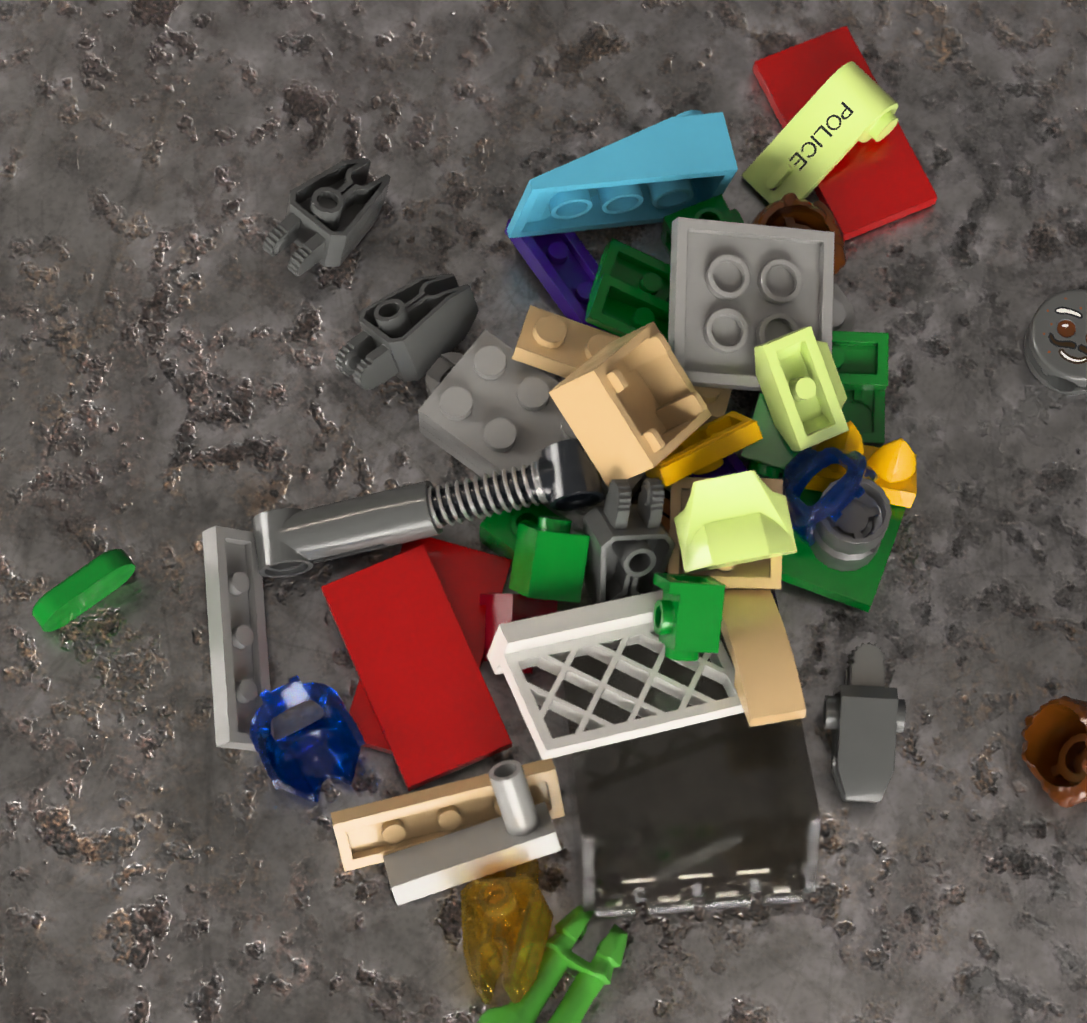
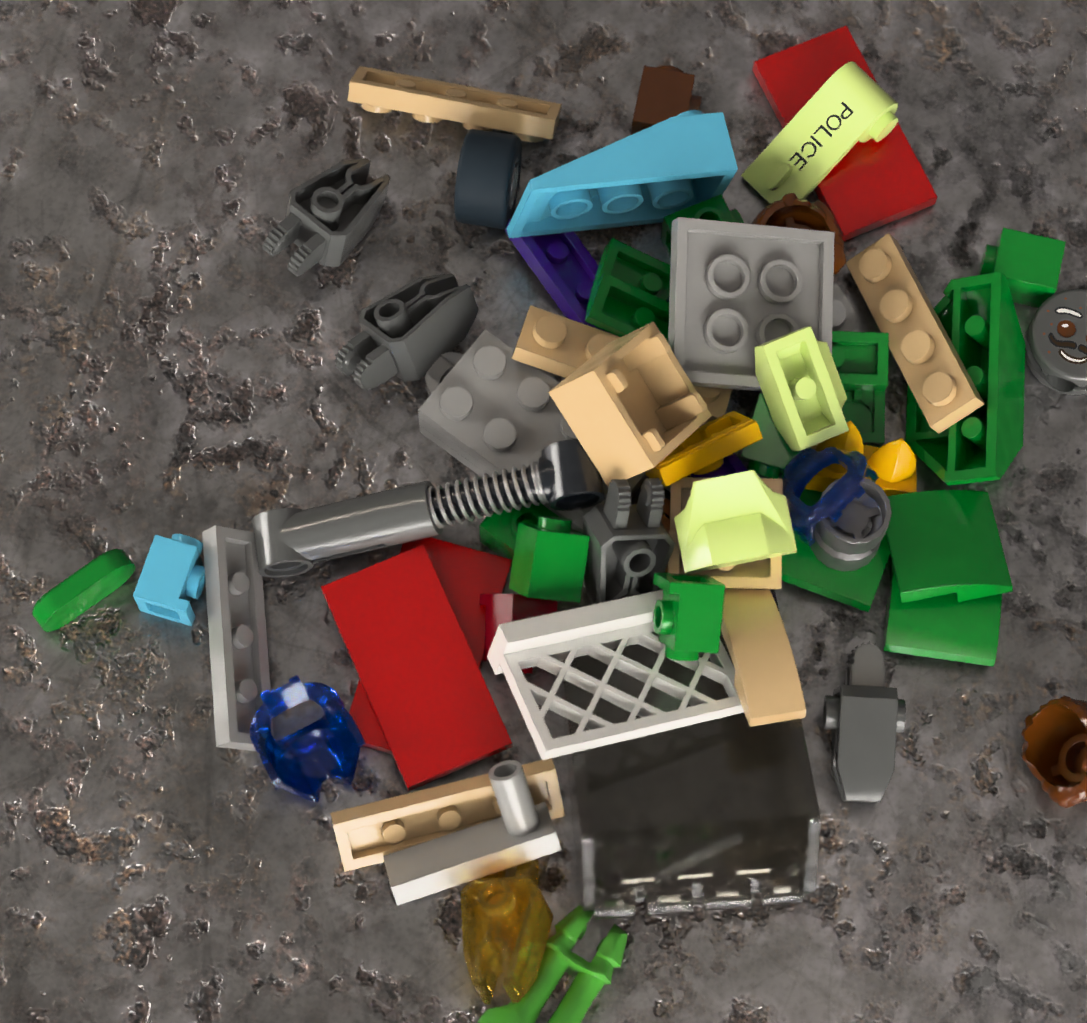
(171, 578): none -> medium azure brick
(438, 100): none -> tan plate
(487, 178): none -> black wheel
(662, 95): none -> reddish brown brick
(915, 334): none -> tan plate
(943, 627): none -> green slope
(946, 545): none -> green slope
(990, 343): none -> green wedge
(1029, 263): none -> green brick

